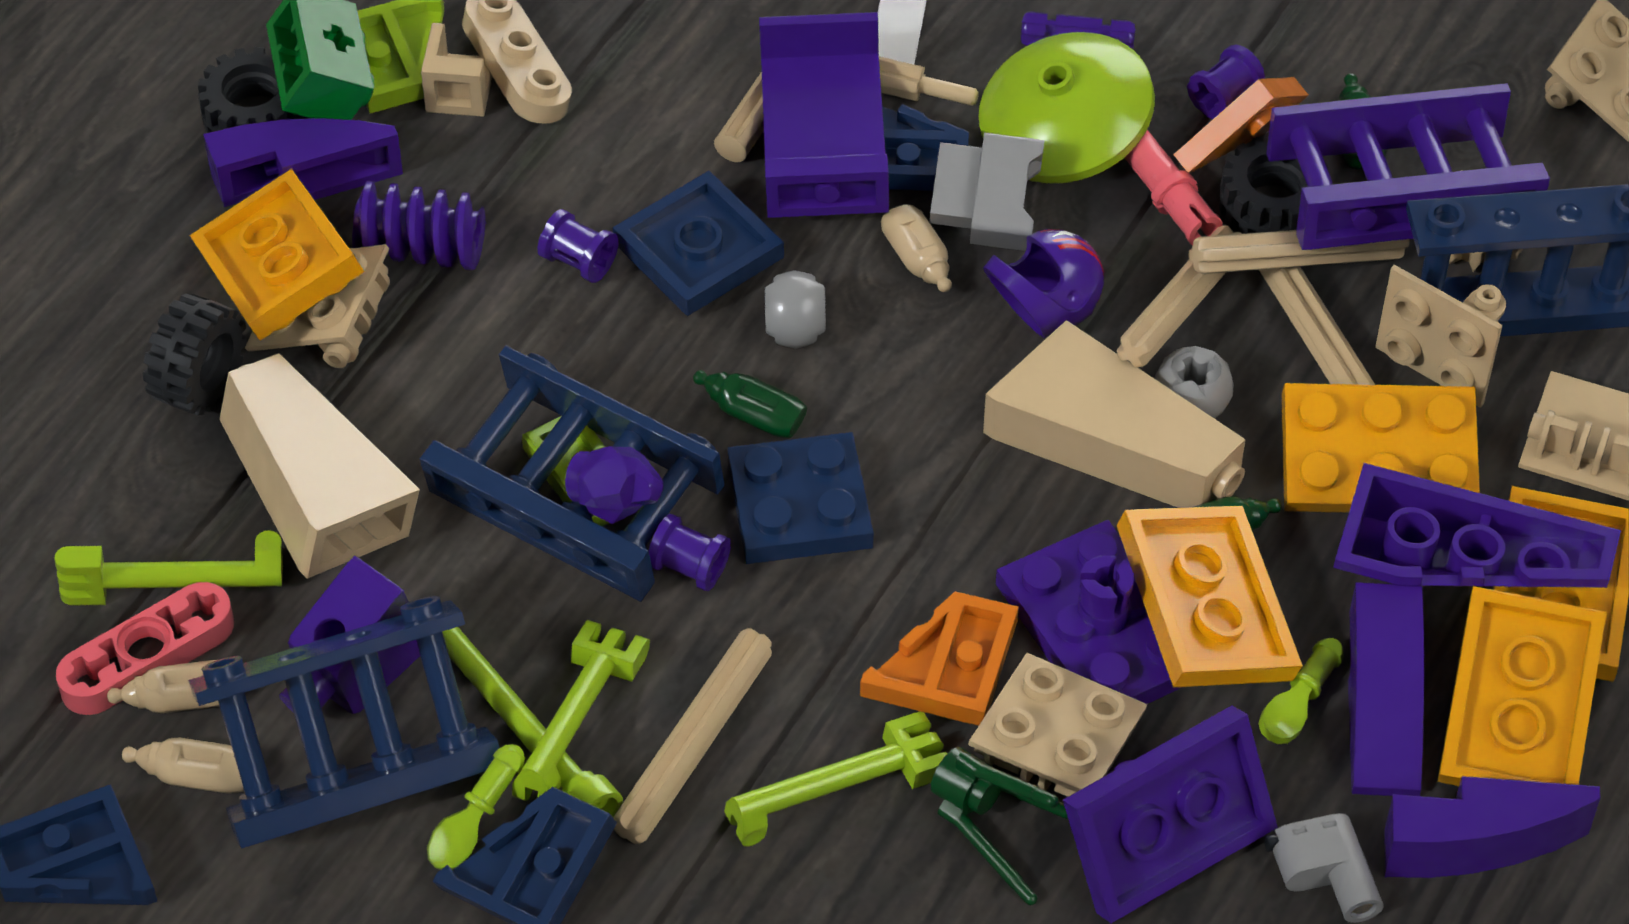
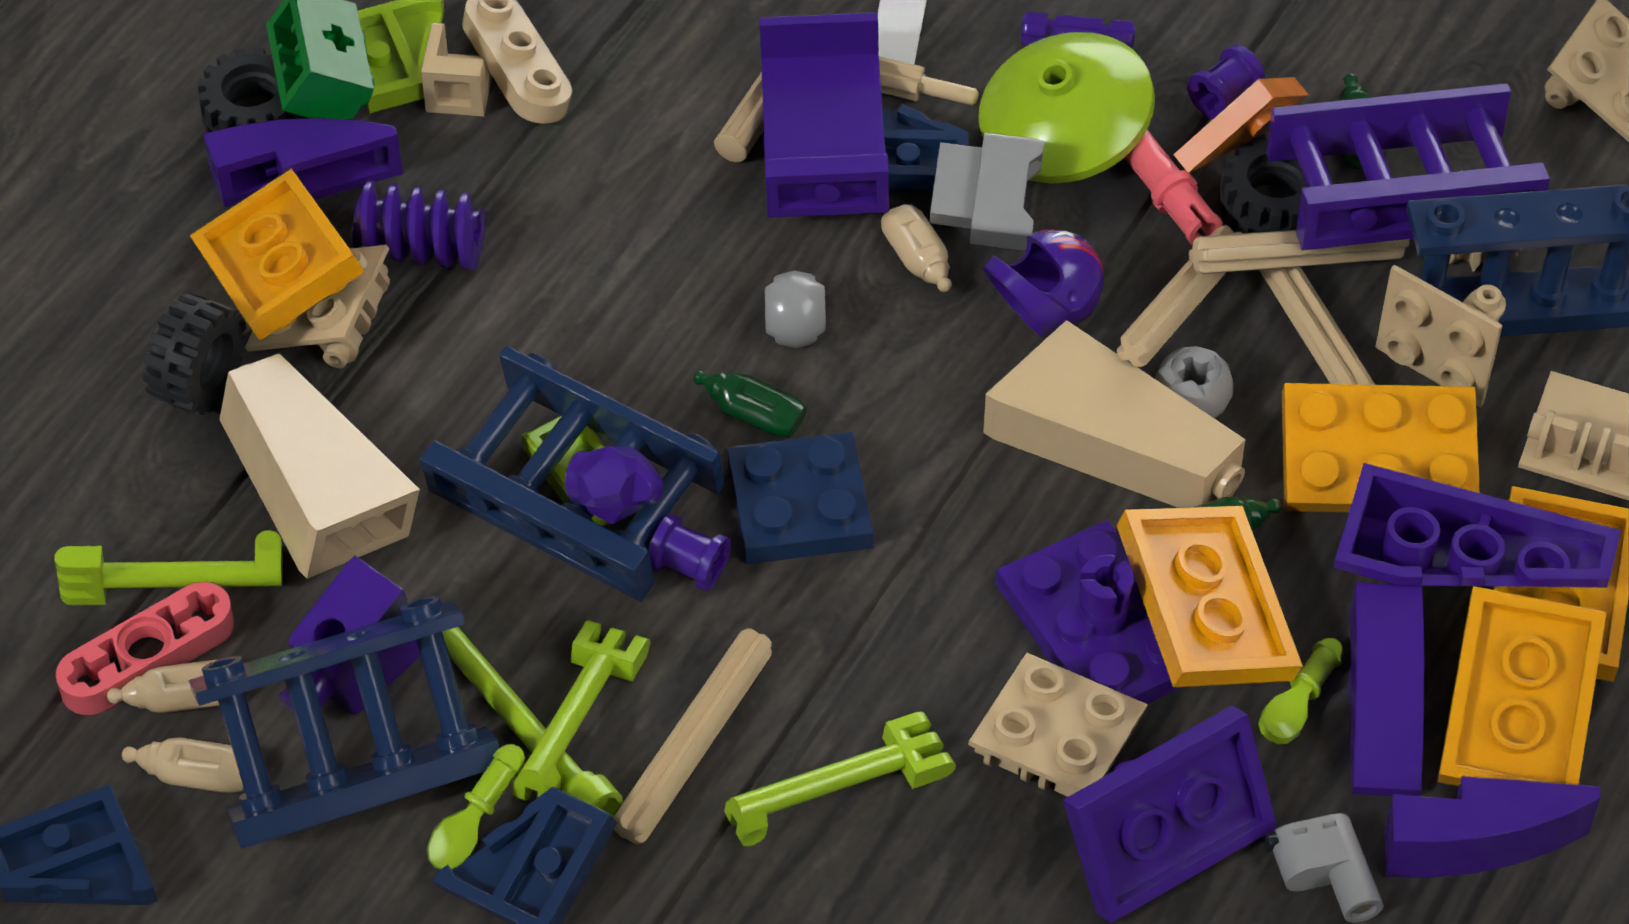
(578, 245): dark purple bush -> none
(698, 243): dark blue plate -> none
(949, 661): orange wing -> none
(974, 785): dark green plant -> none

